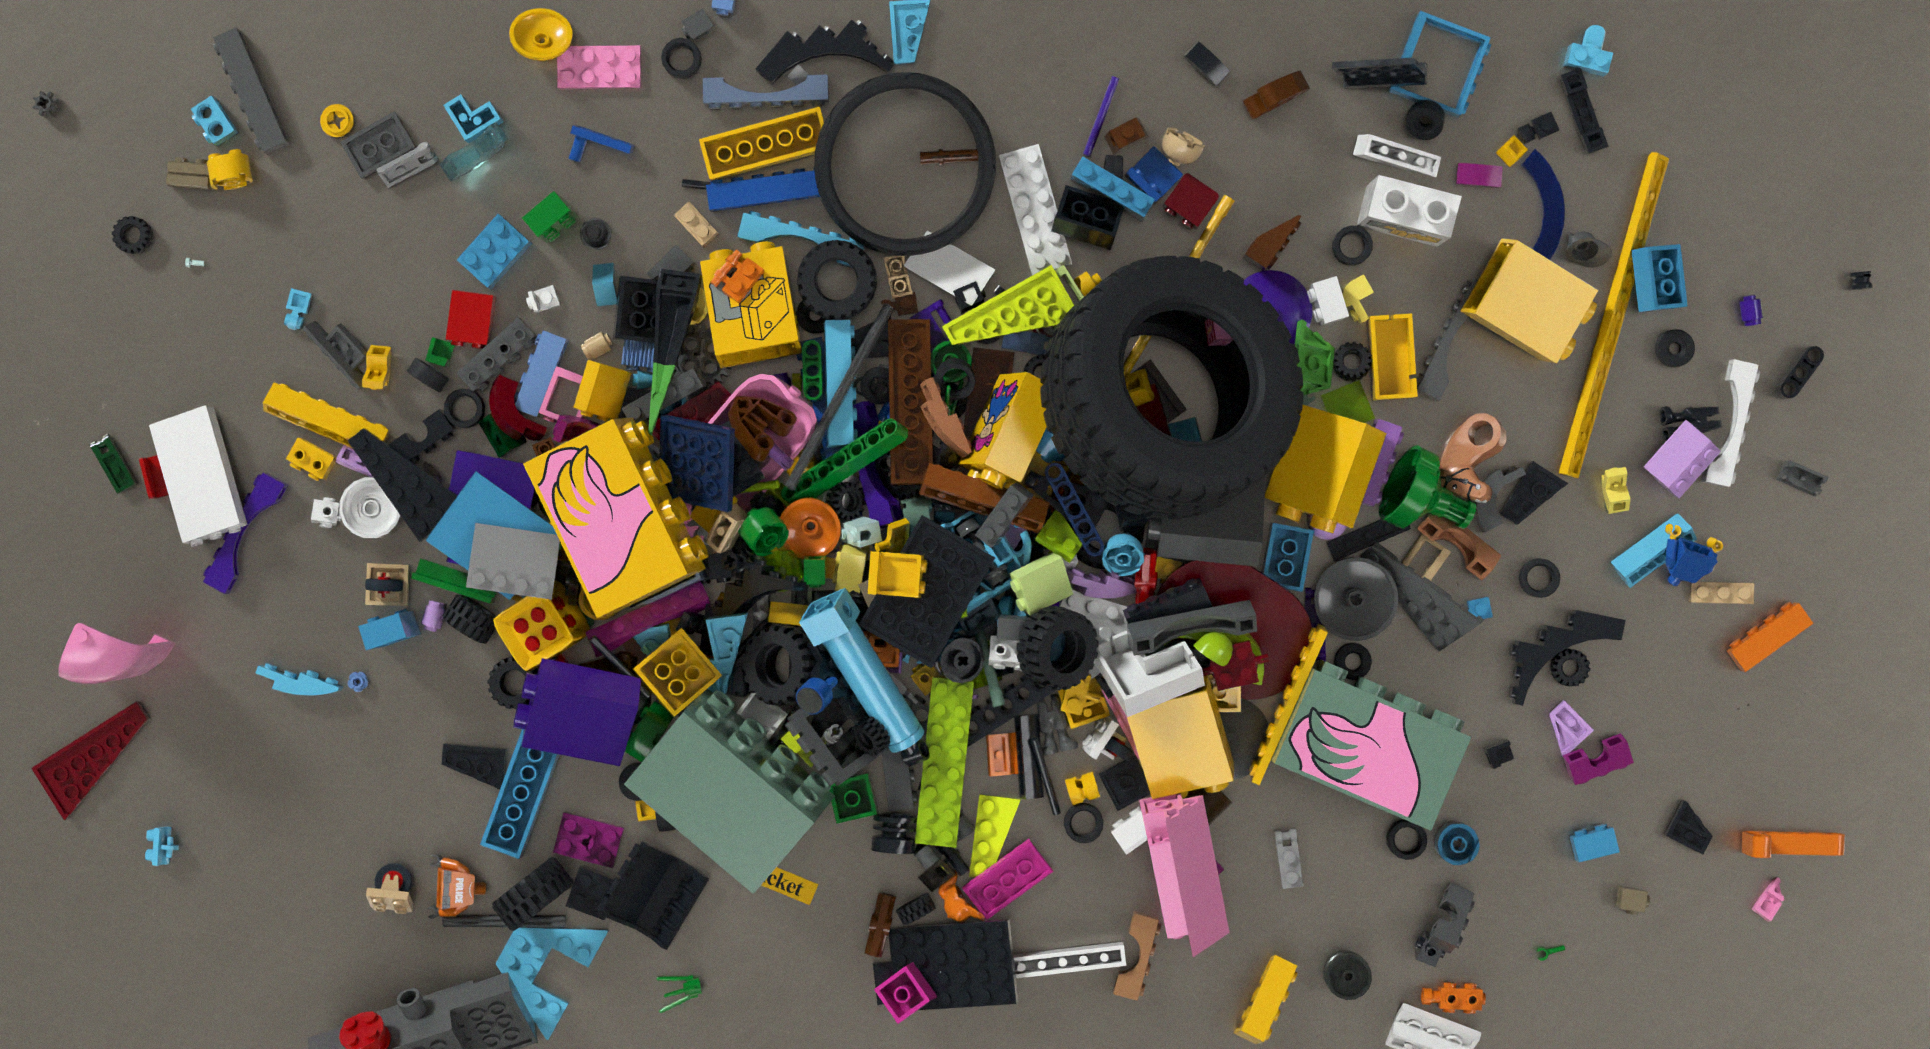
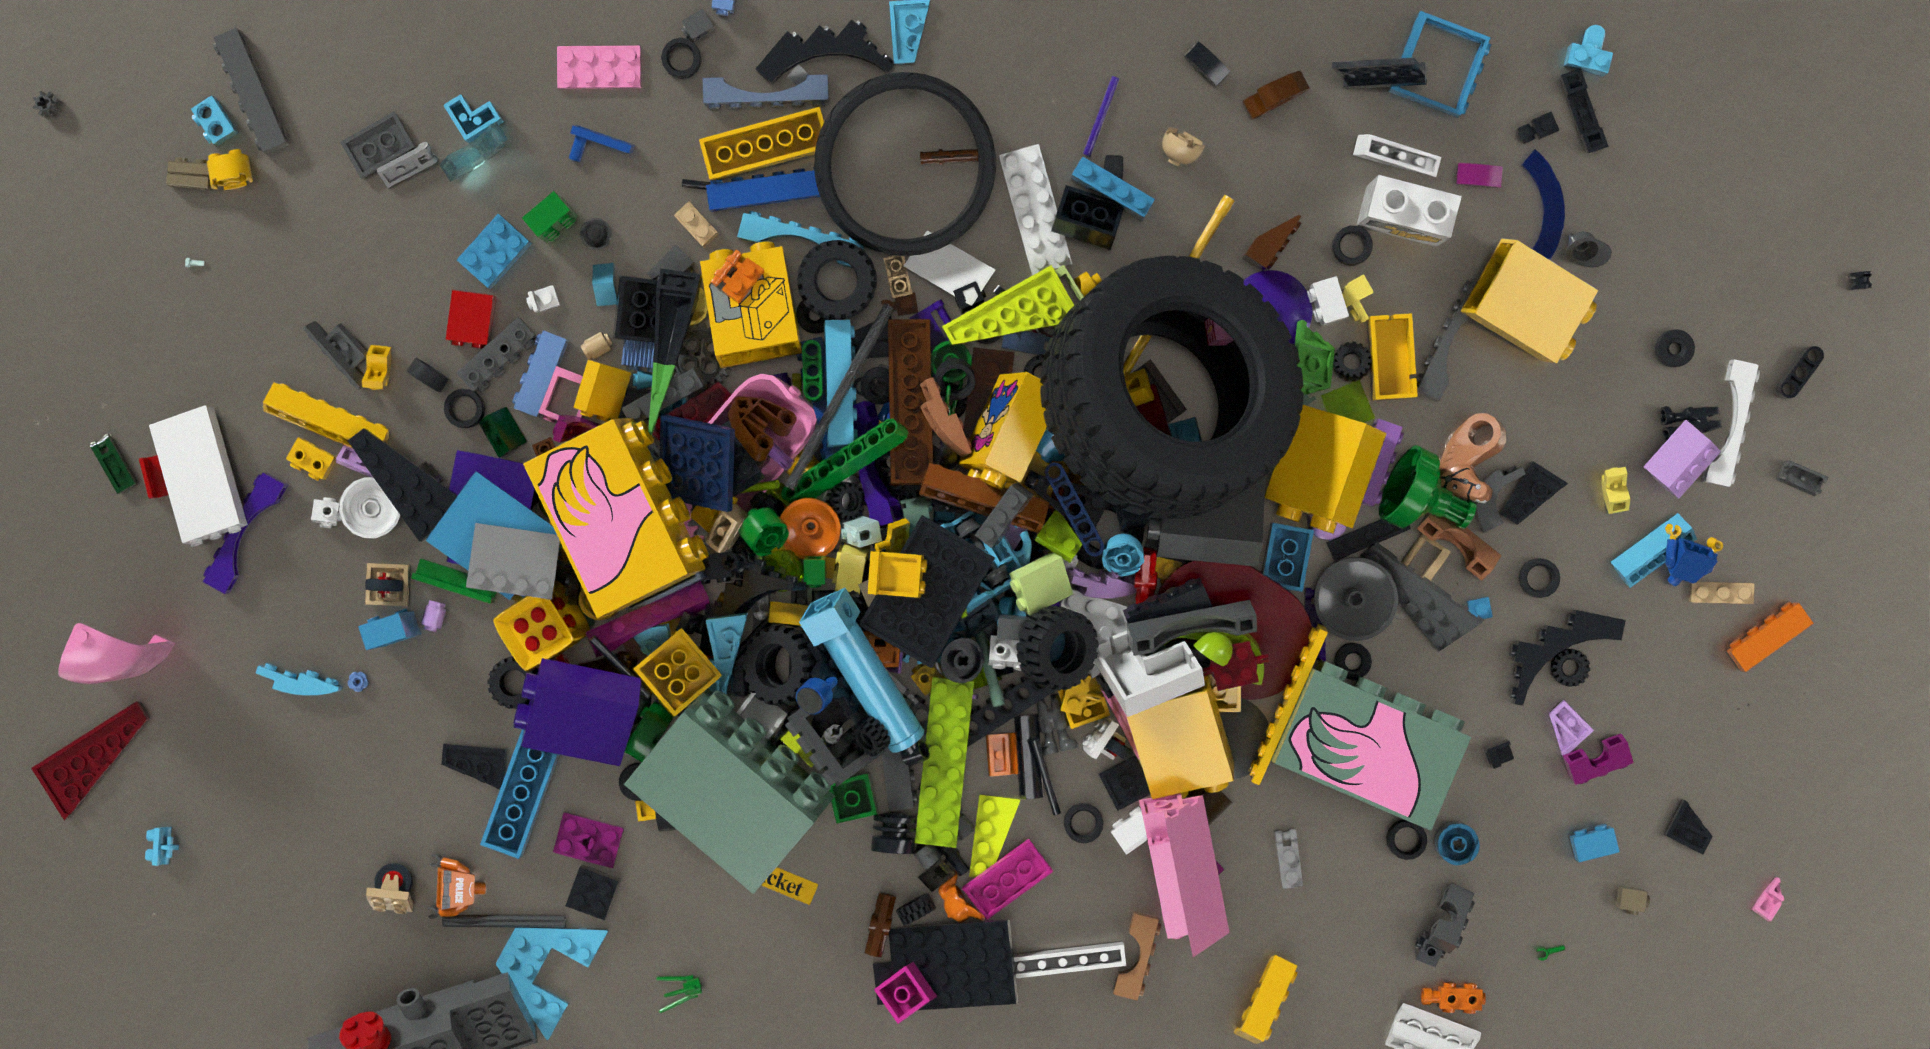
(141, 244): black tyre -> none
(298, 302): medium azure plate -> none
(328, 116): yellow gear -> none
(438, 430): black arch -> none
(440, 352): green panel -> none
(470, 619): black tyre -> none
(505, 412): dark red arch -> none
(532, 894): black tyre -> none
(540, 34): yellow dish -> none
(653, 893): black hinge -> none
(1082, 788): yellow wheel -> none
(1126, 135): reddish brown torso -> none
(1154, 174): blue bracket -> none
(1190, 201): dark red bracket -> none
(1338, 966): pearl dark grey wheel -> none
(1425, 131): black tyre -> none
(1511, 151): yellow slope -> none
(1613, 316): yellow piece -> none
(1659, 278): dark azure brick -> none
(1751, 310): dark purple brick -> none
(1764, 843): orange beam -> none

